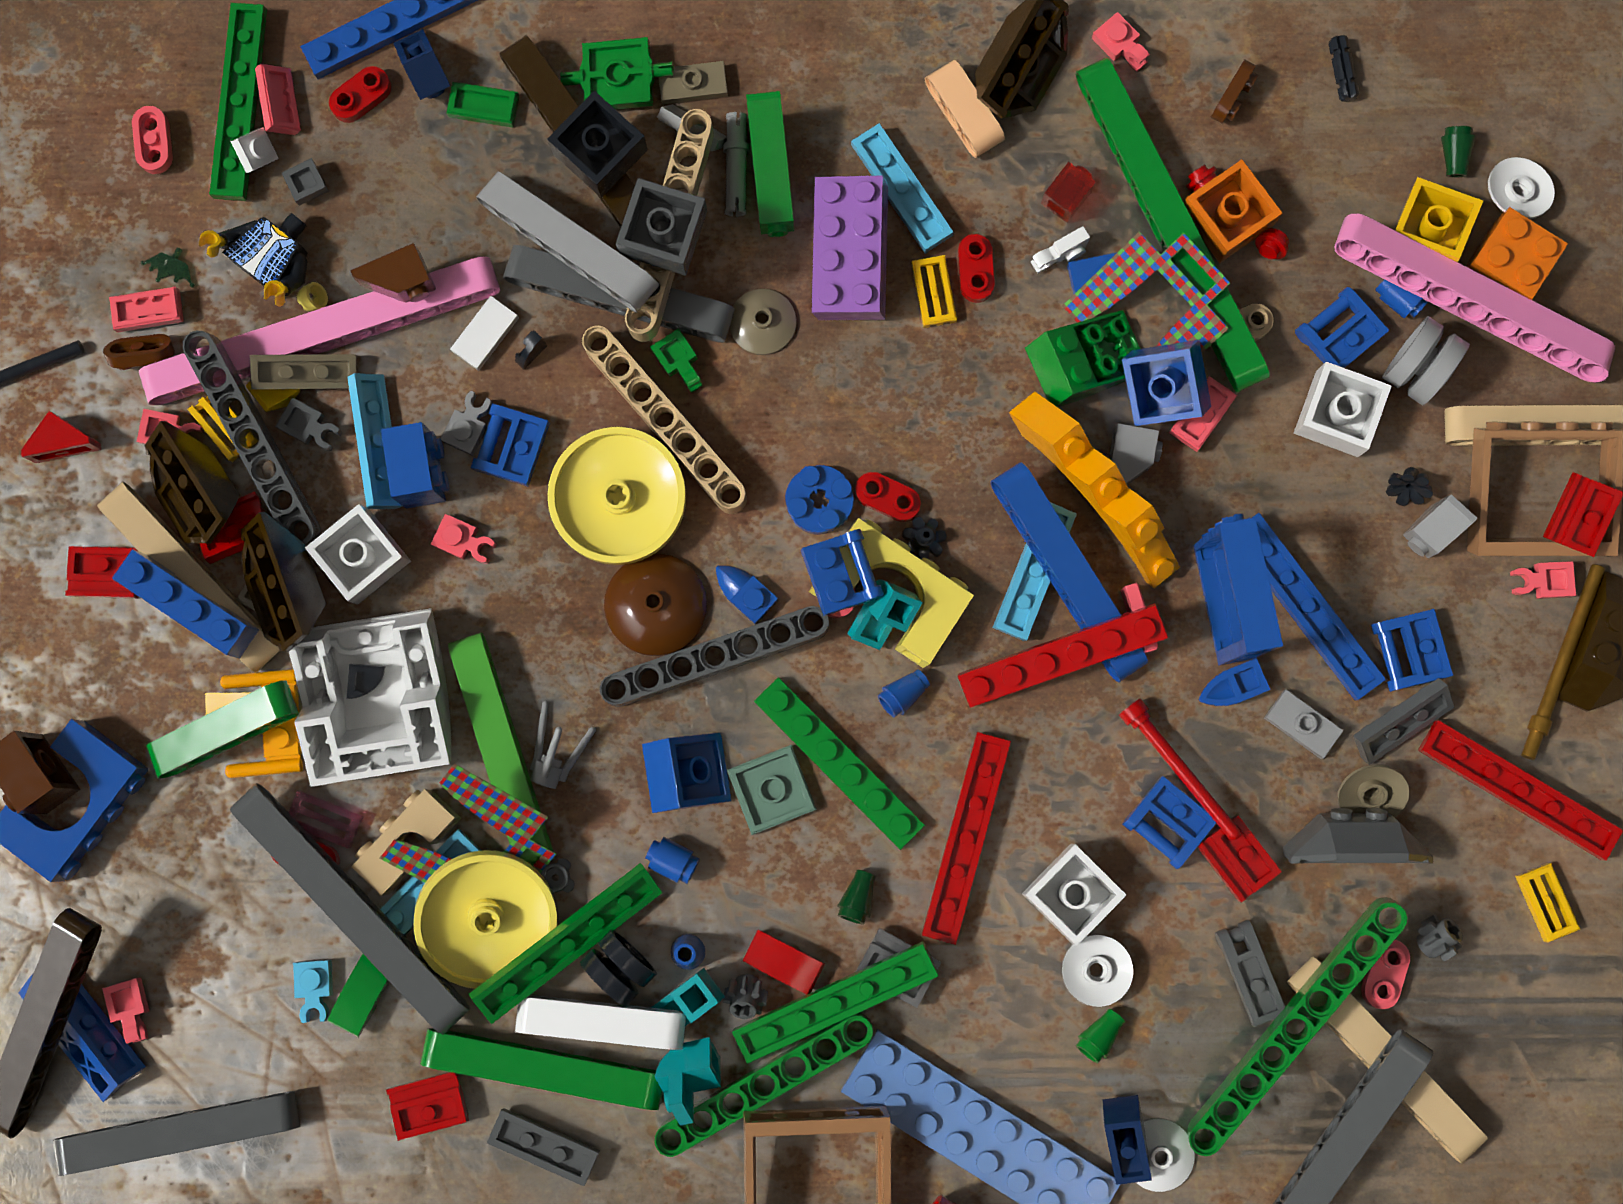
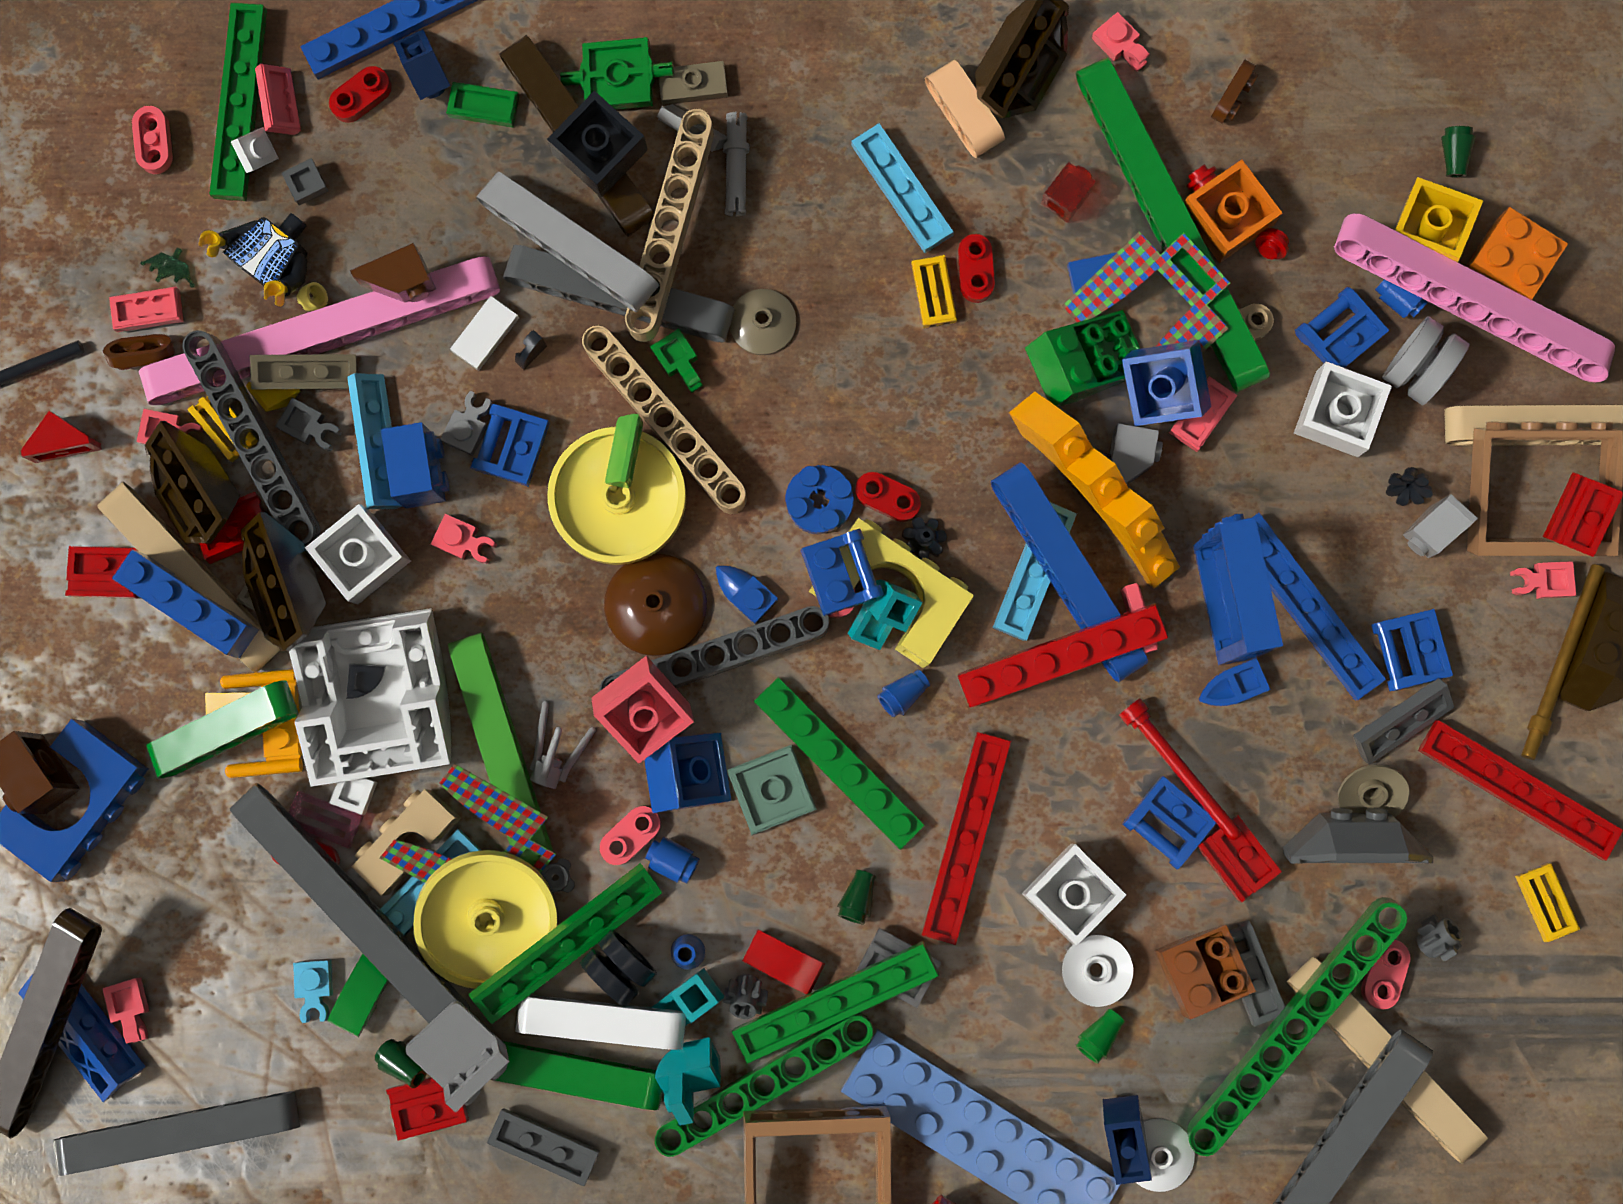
(354, 795): none -> white plate
(396, 1063): none -> dark green cone
(459, 1054): none -> light grey bracket
(624, 451): none -> bright green slope
(630, 836): none -> coral plate
(642, 709): none -> coral brick
(661, 226): dark grey brick -> none
(770, 163): green slope -> none
(850, 248): medium lavender brick -> none
(1068, 247): white plate -> none
(1205, 971): none -> dark orange slope
(1303, 724): light grey plate -> none
(1343, 68): black axle -> none
(1529, 181): white dish -> none

